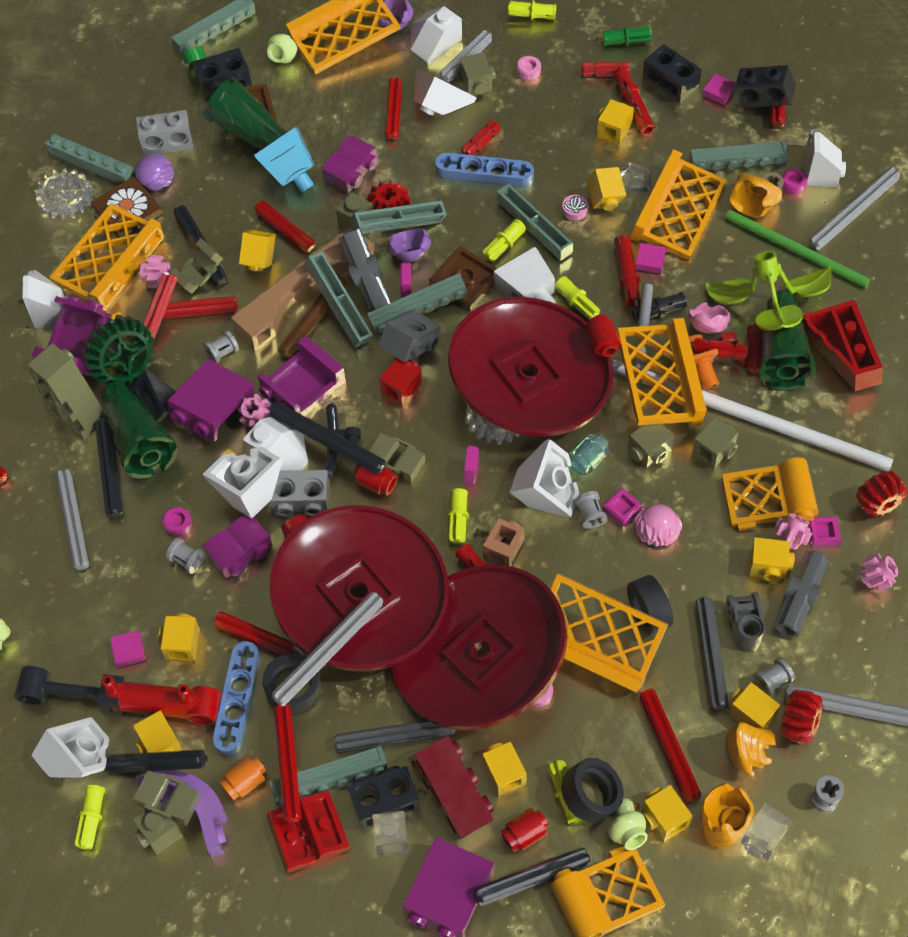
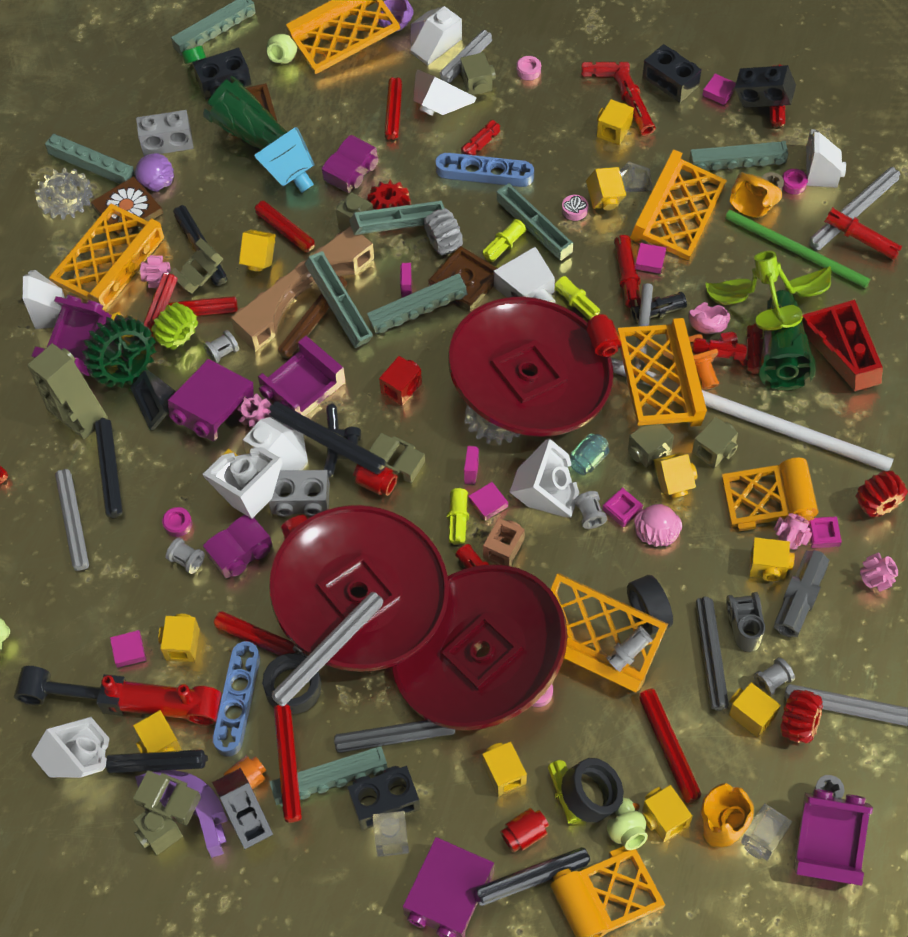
(89, 817): neon yellow axle -> none
(138, 437): dark green cone -> none
(174, 325): none -> lime gear
(242, 808): none -> brick
(311, 839): red slope -> none
(364, 270): dark grey piece -> none
(409, 245): medium lavender hair -> none
(409, 336): dark grey brick -> none
(443, 231): none -> light grey gear
(453, 787): dark red wedge -> none
(488, 501): none -> dark pink tile
(532, 10): neon yellow axle -> none
(625, 652): none -> light grey pin
(627, 35): green axle -> none
(675, 474): none -> yellow brick
(747, 747): light orange hair -> none
(832, 837): none -> magenta panel
(853, 228): none -> red pin

